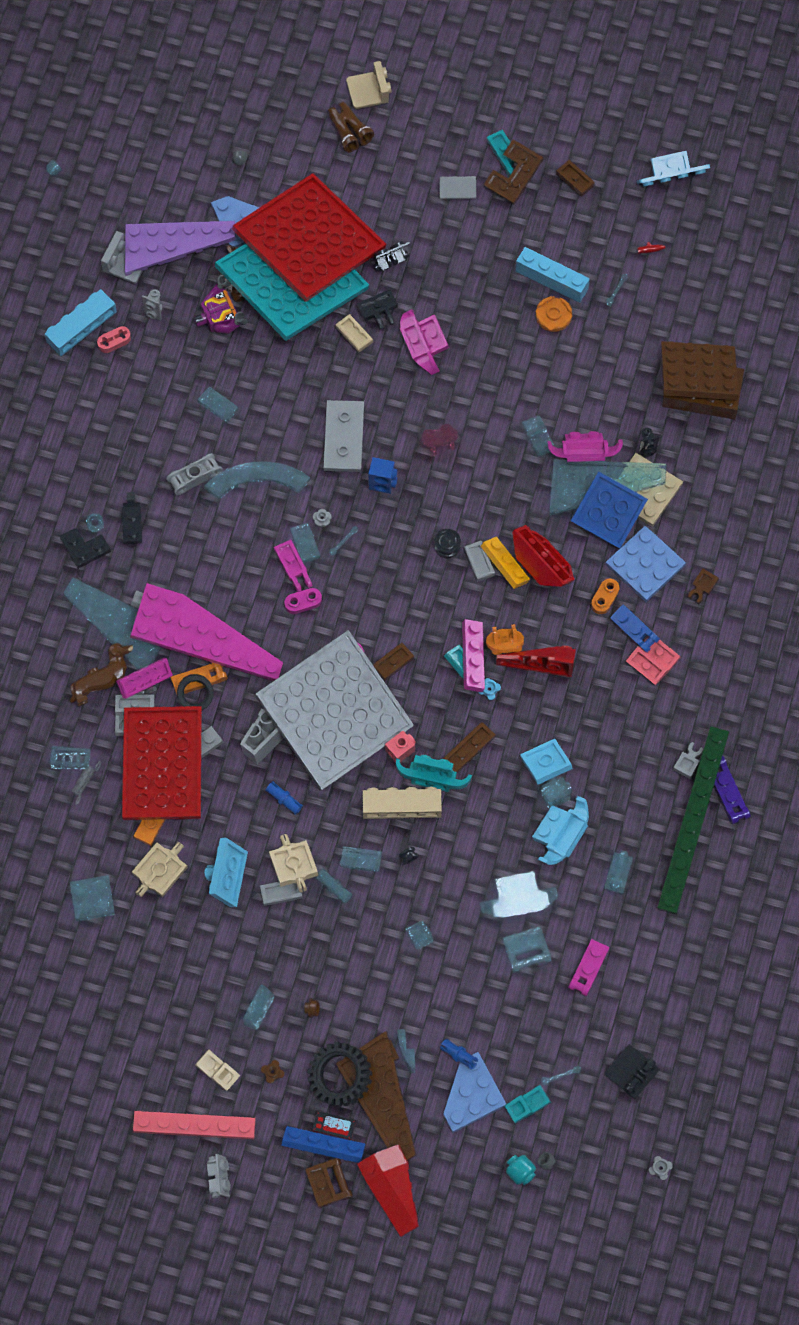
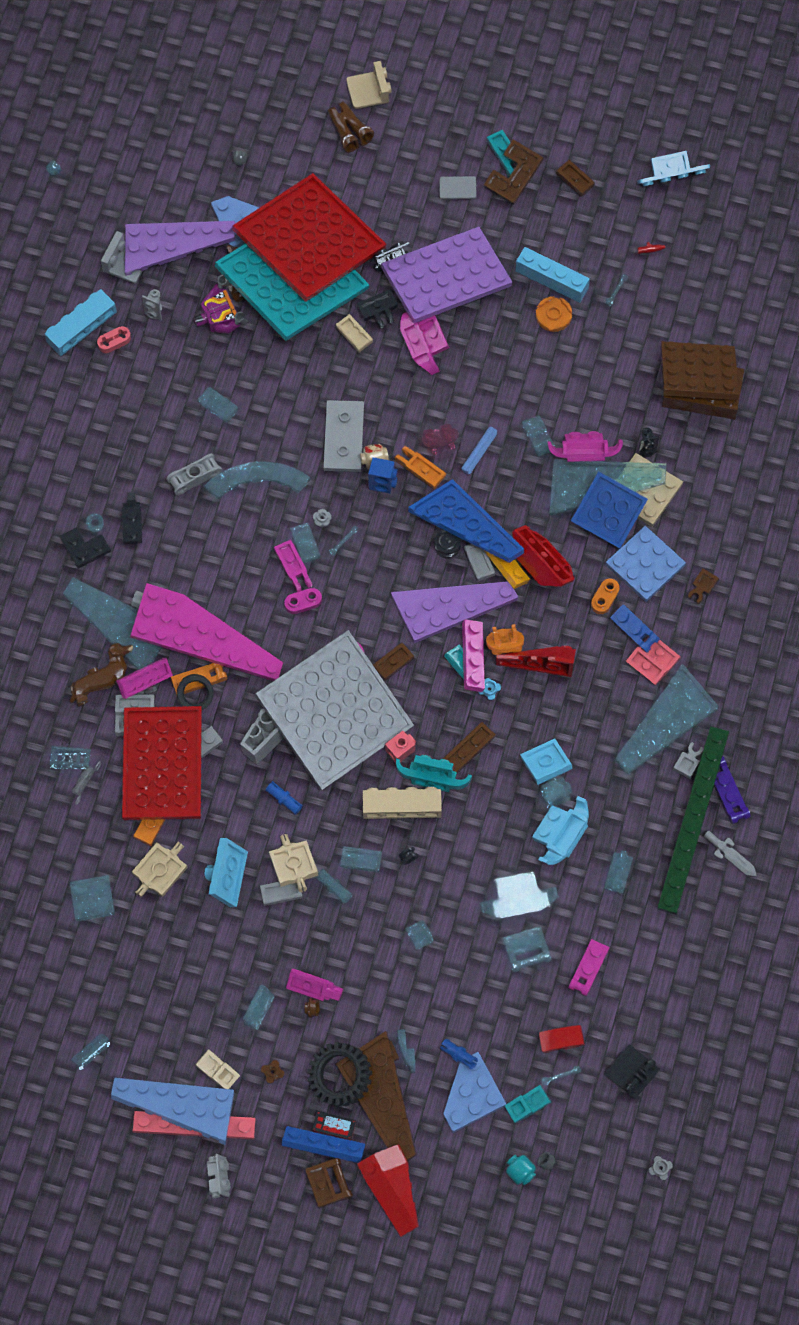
(90, 1051): none -> clear light blue slope
(186, 1106): none -> medium blue wing
(313, 986): none -> dark pink hinge
(375, 451): none -> tan head
(421, 467): none -> orange hinge
(439, 609): none -> medium lavender wing
(446, 274): none -> medium lavender plate
(460, 515): none -> blue wing
(479, 450): none -> medium blue axle
(561, 1038): none -> red slope
(672, 715): none -> clear light blue wing
(731, 854): none -> light grey sword

